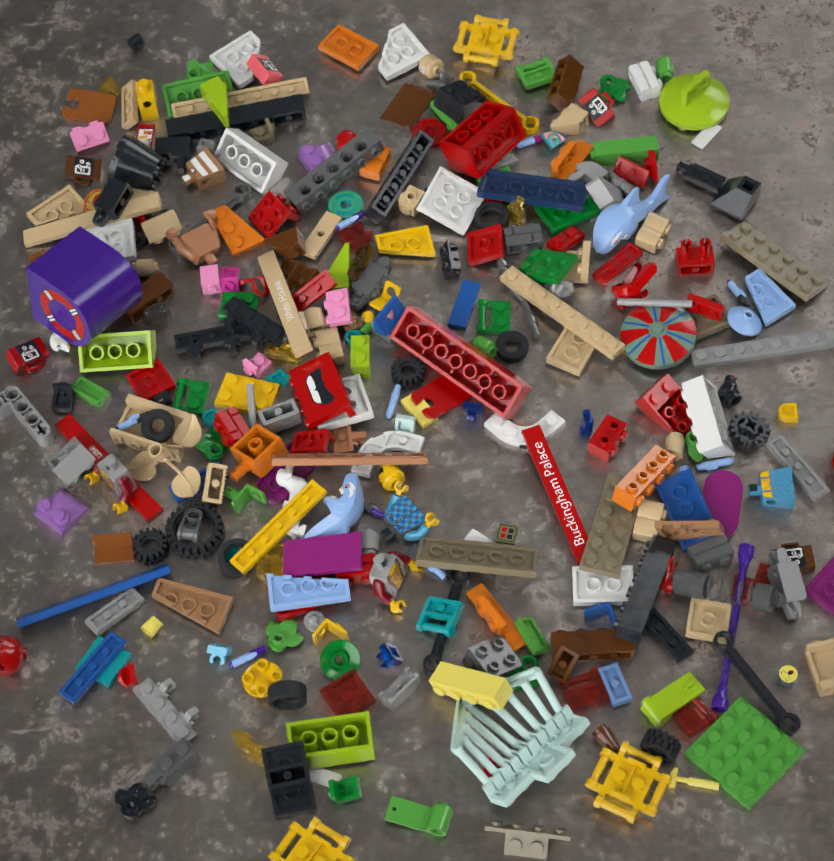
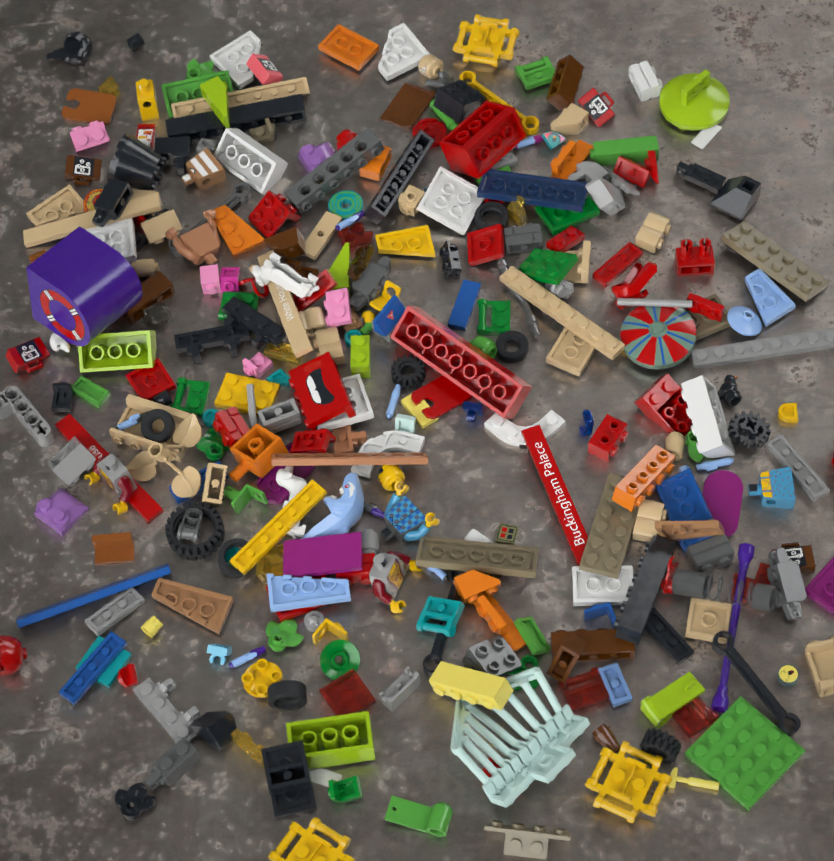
(76, 49): none -> black hair
(129, 105): tan plate -> none
(152, 556): black tyre -> none
(215, 728): none -> black slope
(284, 276): none -> white animal
(391, 655): clear blue tile -> none
(475, 584): none -> orange slope
(616, 88): green plate -> none
(622, 219): light blue piece -> none
(664, 69): bright green brick -> none
(739, 293): piece -> none

